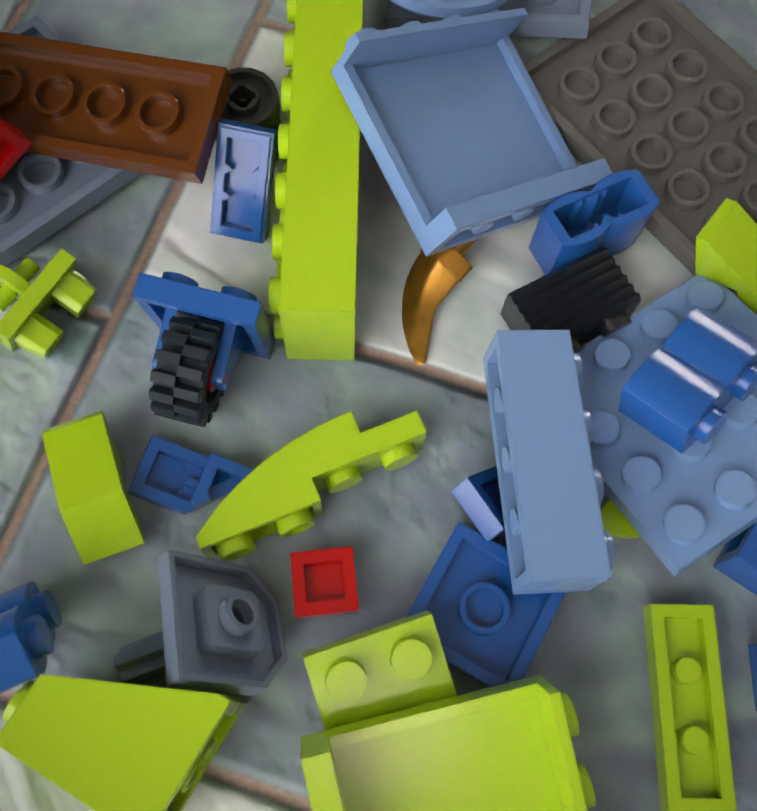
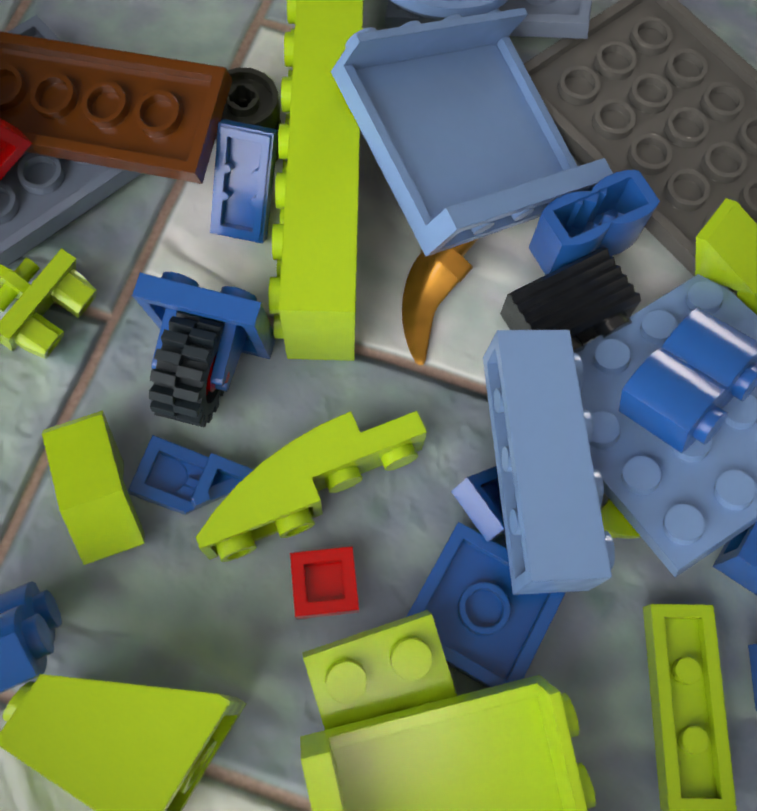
(216, 632): sand blue piece -> none

